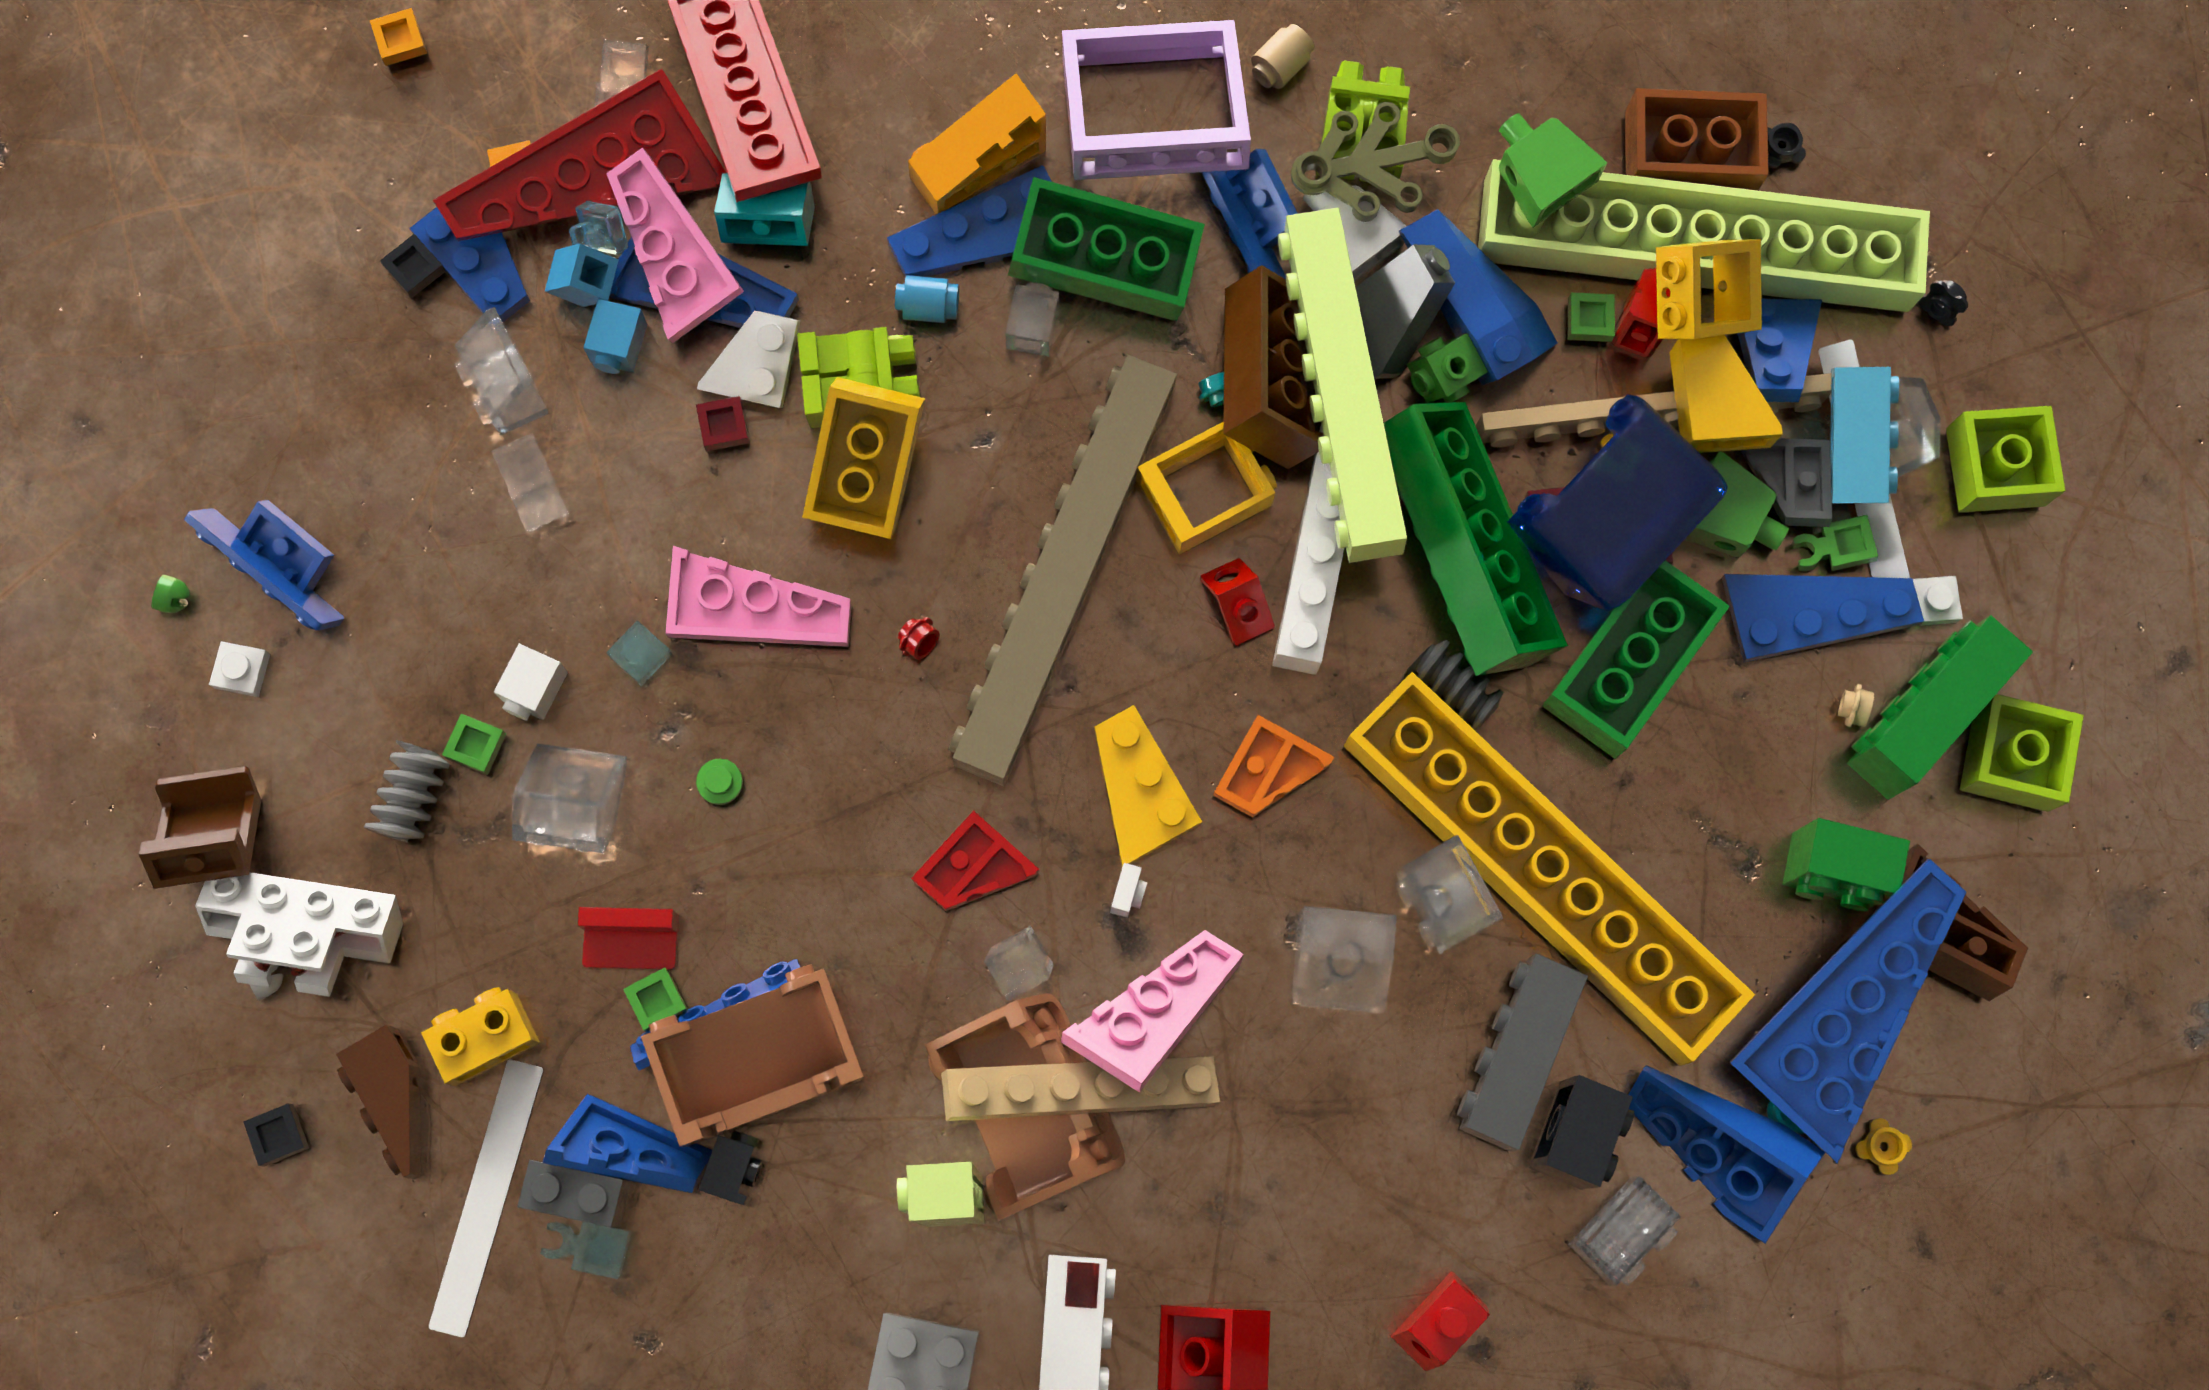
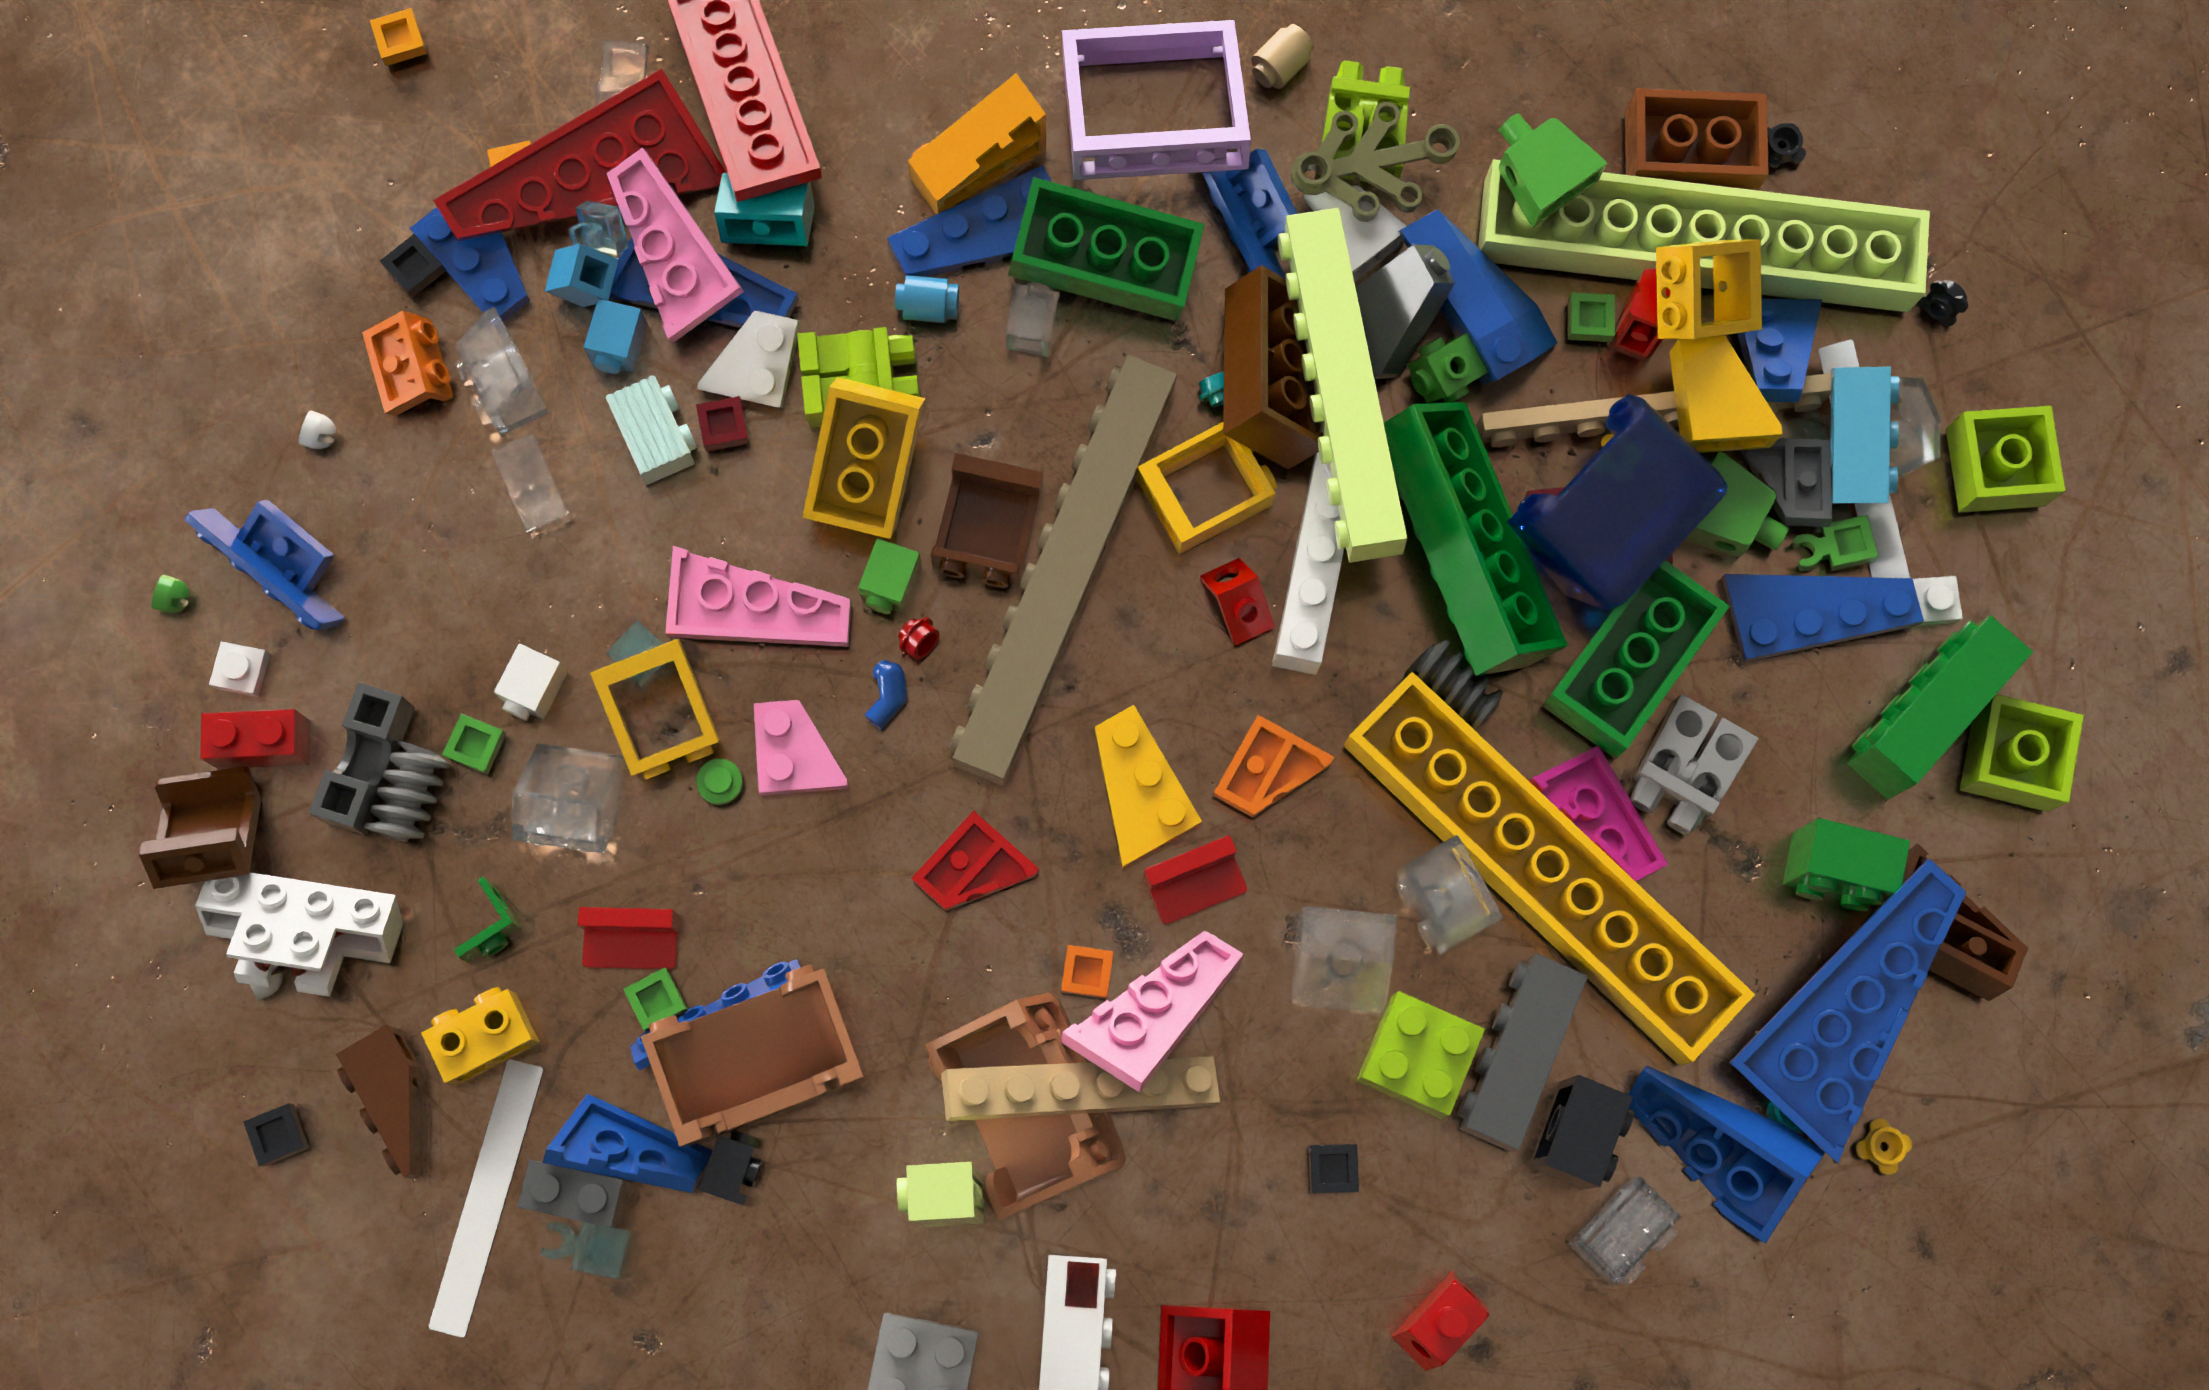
(255, 738): none -> red brick
(316, 431): none -> white hinge
(372, 727): none -> dark grey arch
(407, 362): none -> orange bracket
(494, 937): none -> green bracket
(650, 429): none -> light aqua brick
(657, 762): none -> yellow window
(792, 752): none -> bright pink wing
(889, 577): none -> bright green brick
(892, 693): none -> blue arm
(987, 520): none -> reddish brown panel
(1019, 963): clear brick -> none
(1087, 971): none -> orange plate
(1128, 891): white plate -> none
(1195, 880): none -> red panel
(1333, 1168): none -> black plate
(1420, 1055): none -> lime brick
(1599, 806): none -> dark pink wing
(1685, 779): none -> light grey hips
(1856, 706): tan plate -> none

